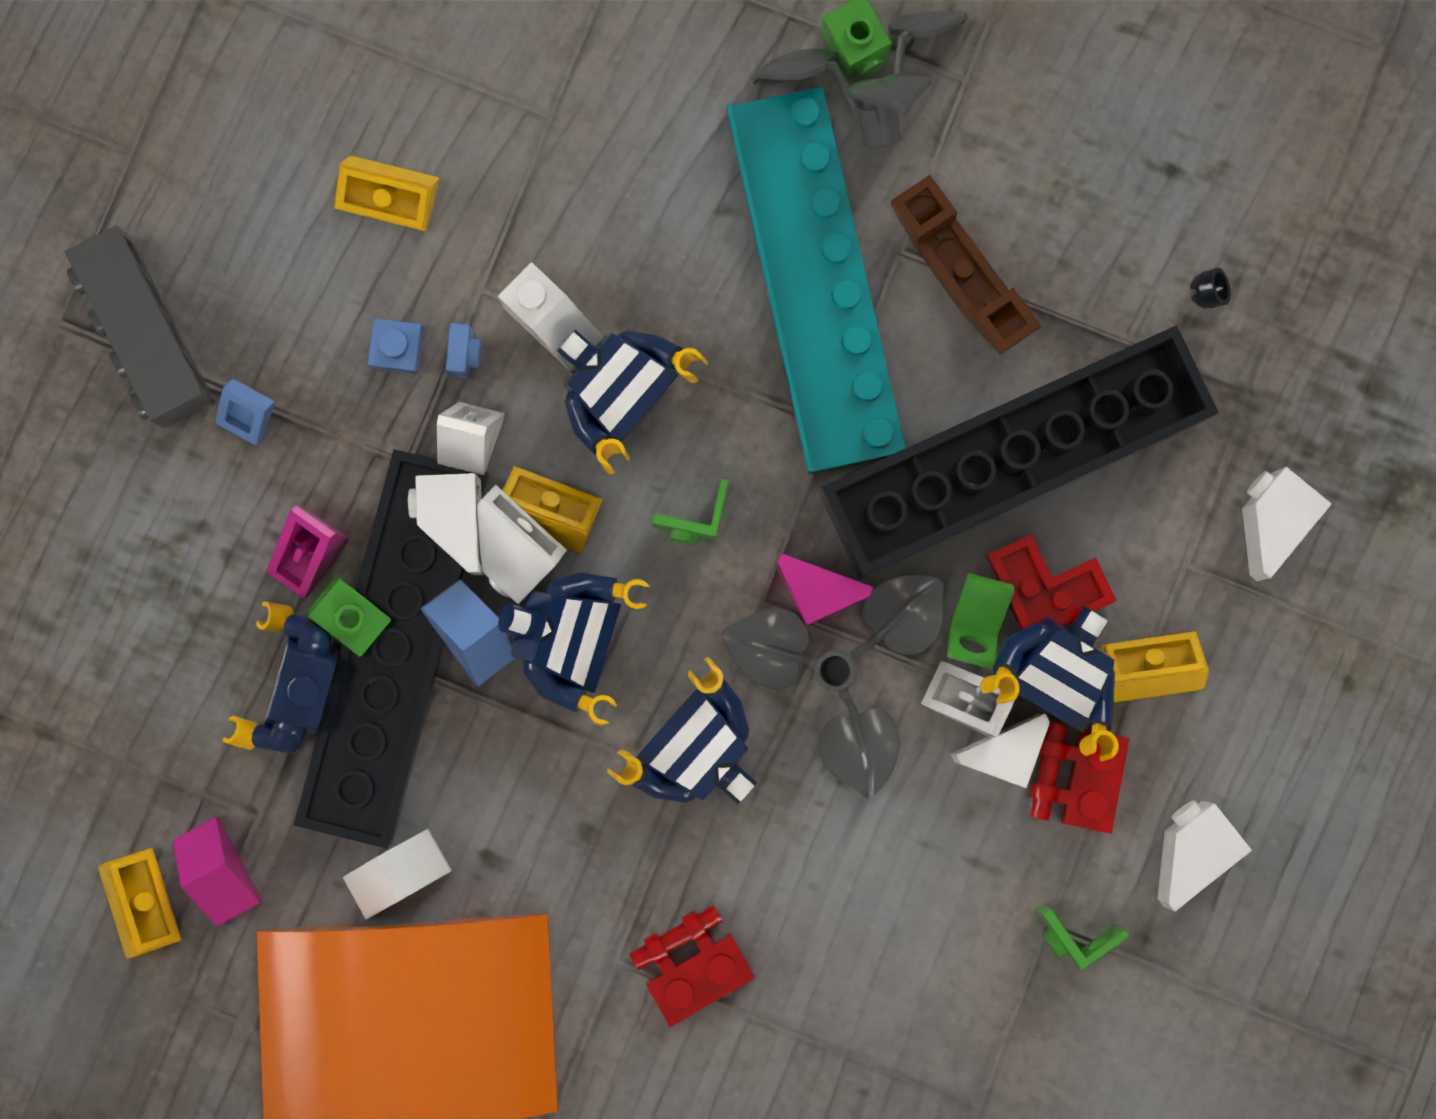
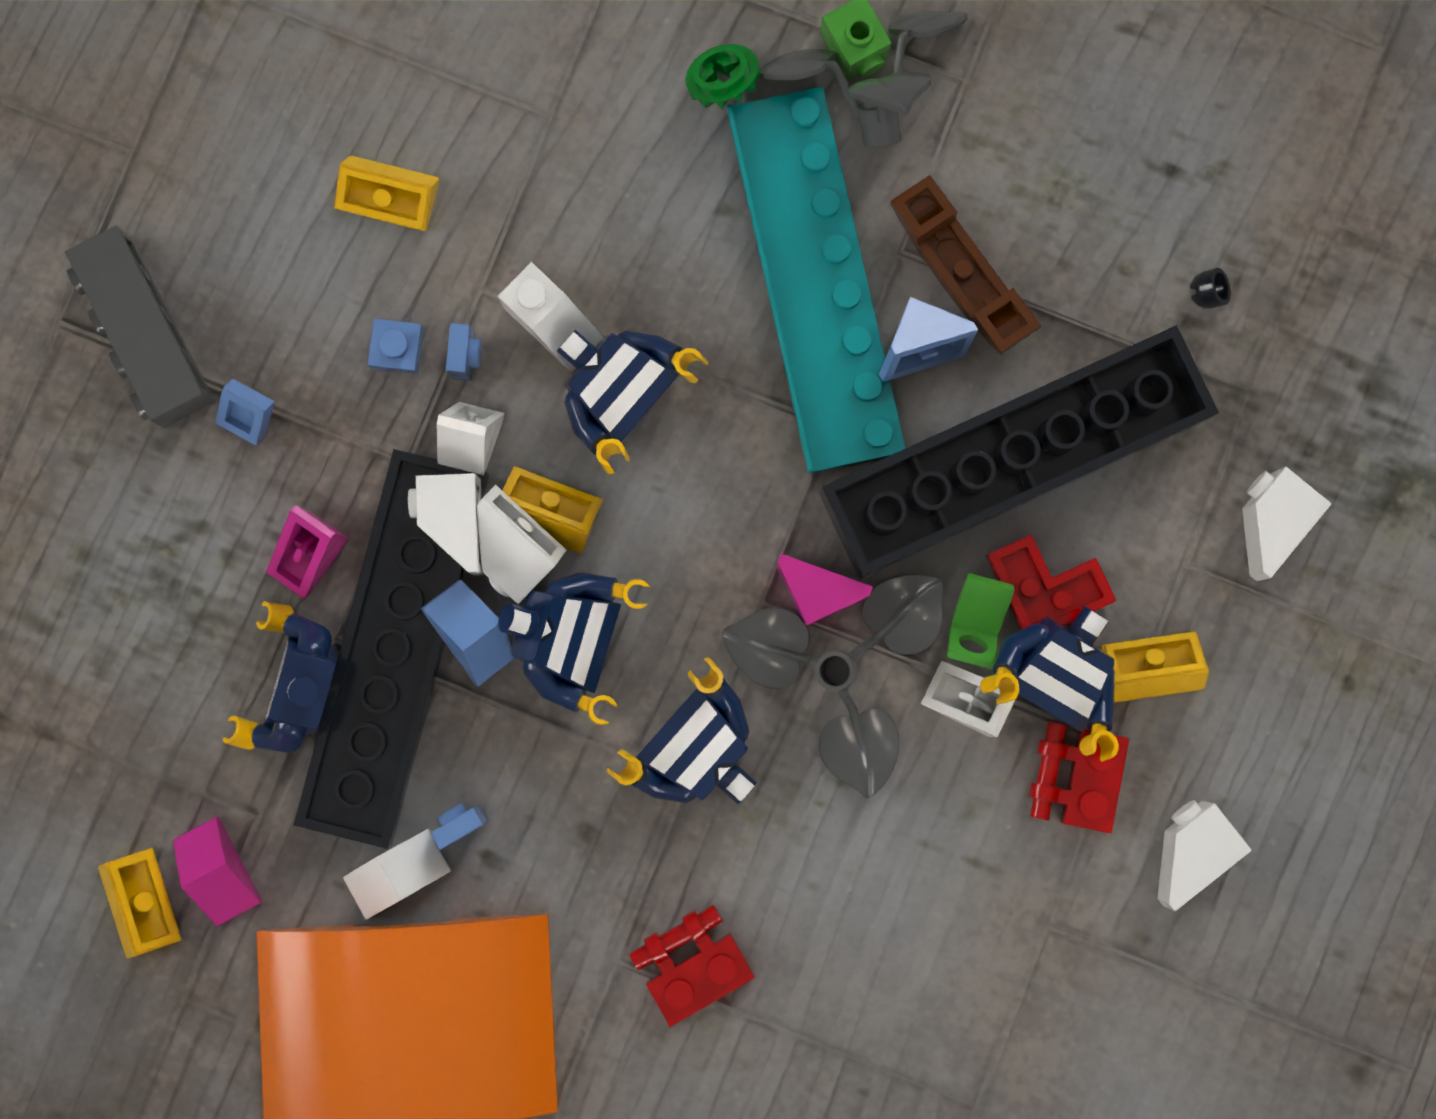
(348, 615): bright green bracket -> none
(457, 824): none -> medium blue plate
(688, 531): bright green bracket -> none
(729, 59): none -> green gear
(926, 339): none -> medium blue slope
(1010, 754): white slope -> none
(1063, 944): bright green bracket -> none

